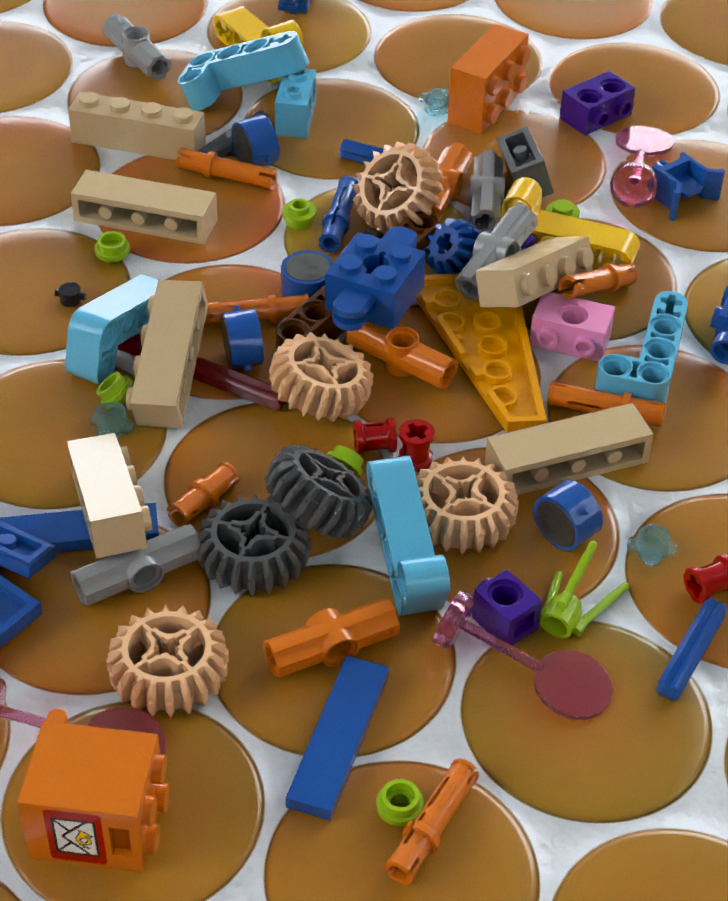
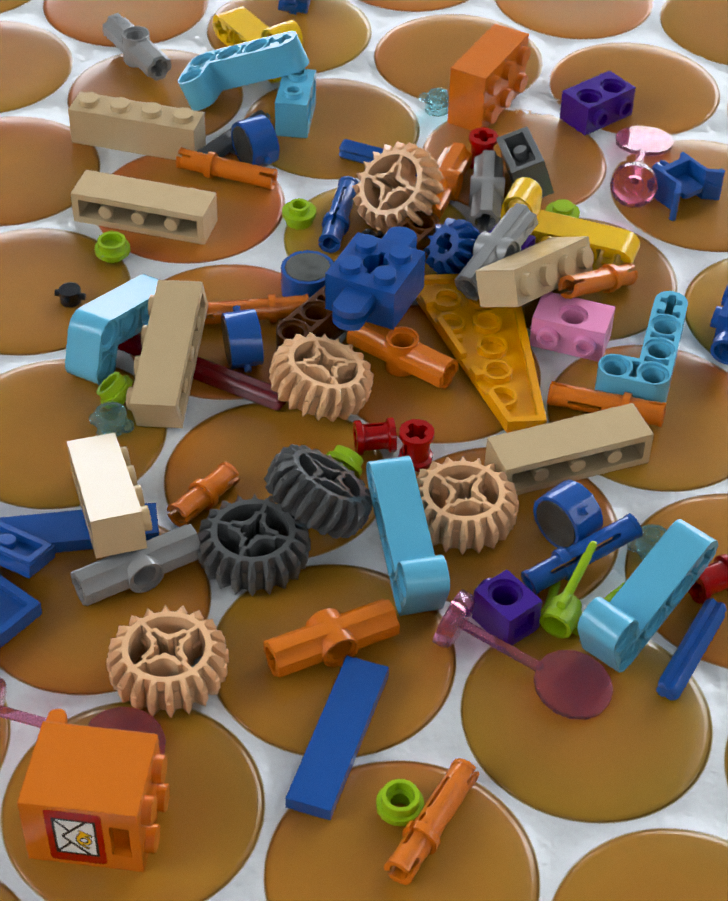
(481, 140): none -> red bush
(622, 532): none -> blue pin
(623, 626): none -> medium azure beam

